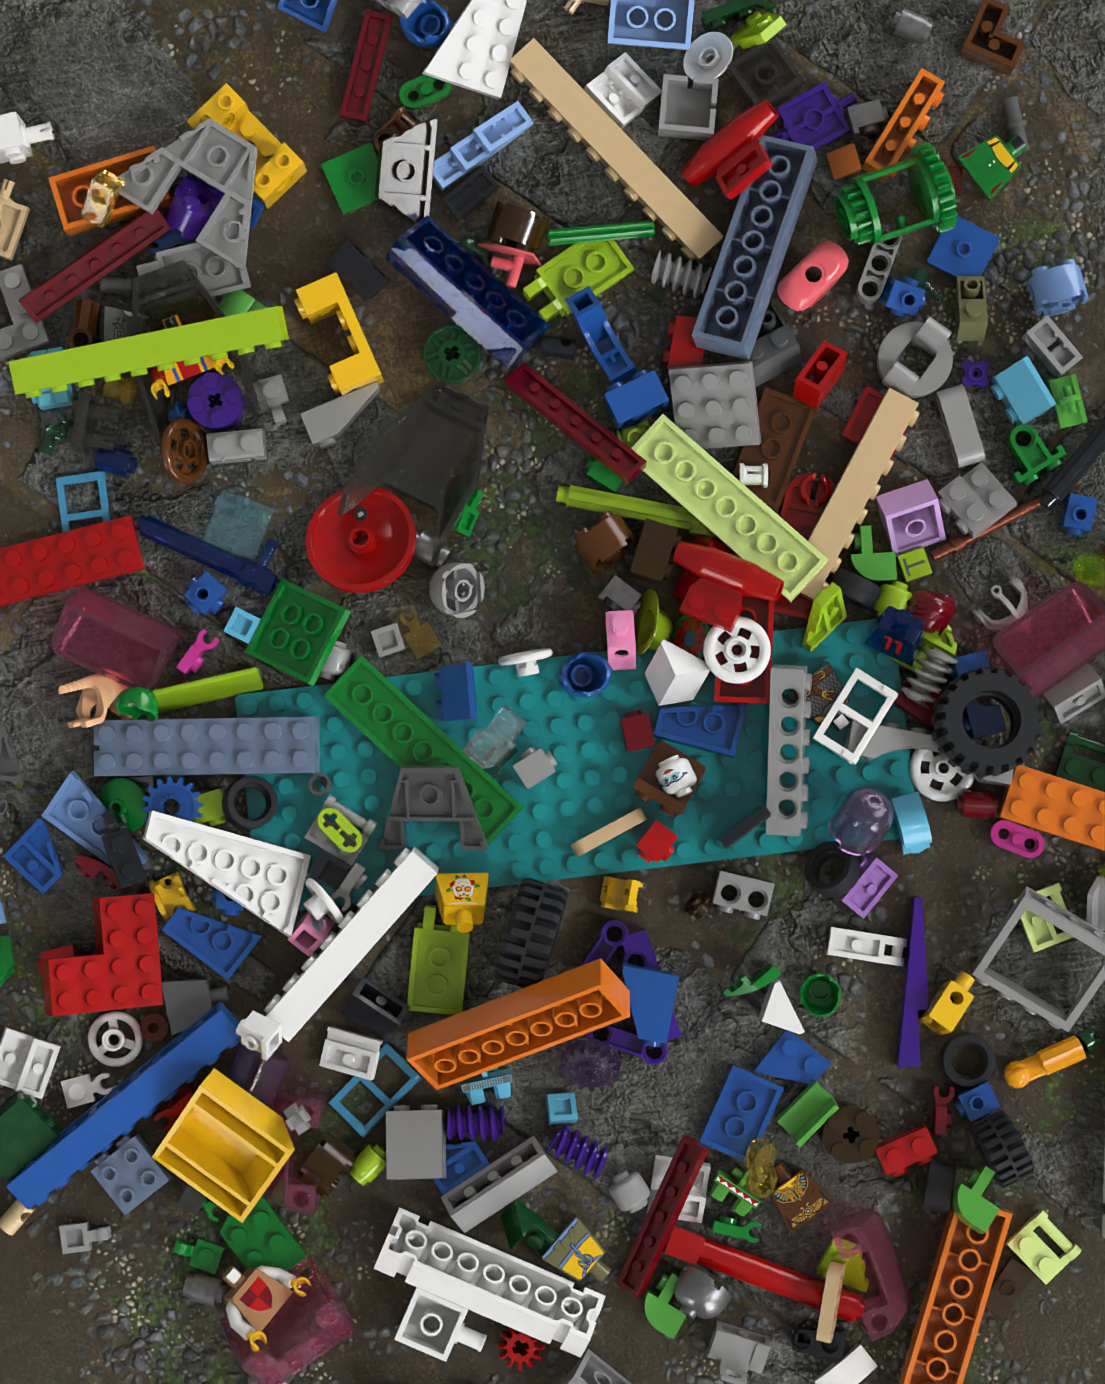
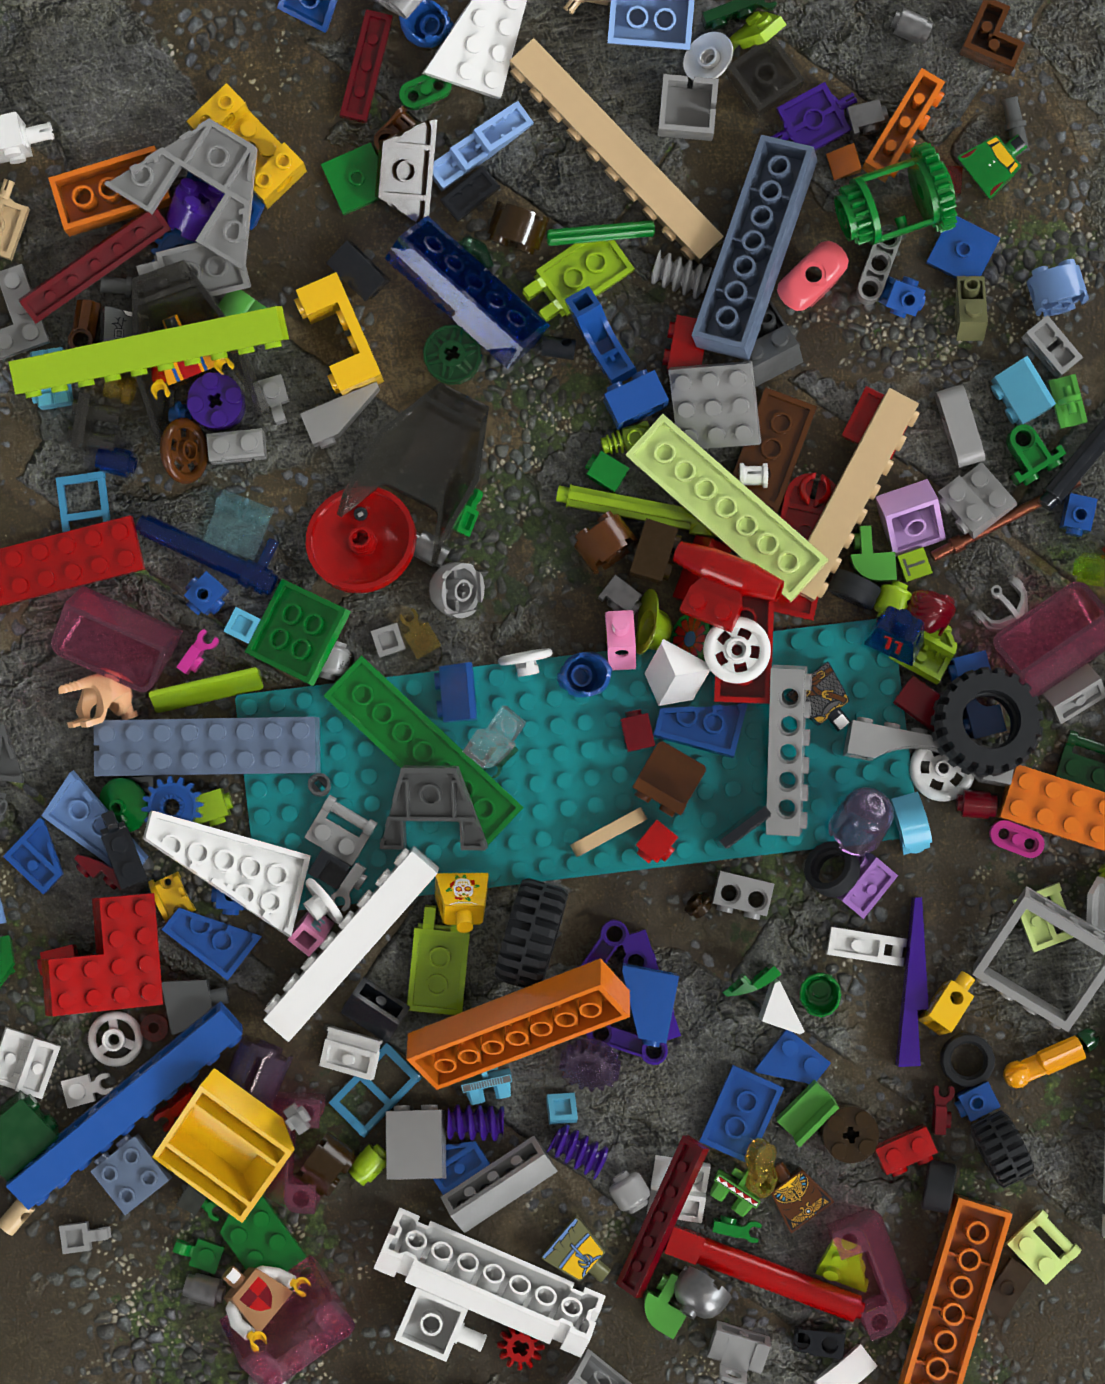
(53, 434): clear green arm -> none
(102, 198): clear yellow leg -> none
(137, 702): green hair -> none
(260, 1034): white brick -> none
(270, 800): black tyre -> none
(345, 825): lime beam -> none
(513, 267): coral shield -> none
(524, 1224): dark green slope -> none
(535, 766): light grey brick -> none
(575, 423): dark red plate -> none
(620, 894): yellow piece -> none
(623, 90): white slope -> none
(676, 776): white head -> none
(734, 152): red plate -> none
(820, 374): red brick -> none
(826, 614): lime wing -> none
(830, 1302): tan beam -> none
(871, 727): white window -> none
(921, 275): clear green hand -> none
(929, 676): light grey piece -> none
(931, 338): light grey piece -> none
(970, 1205): bright green brick -> none
(971, 380): dark purple plate -> none

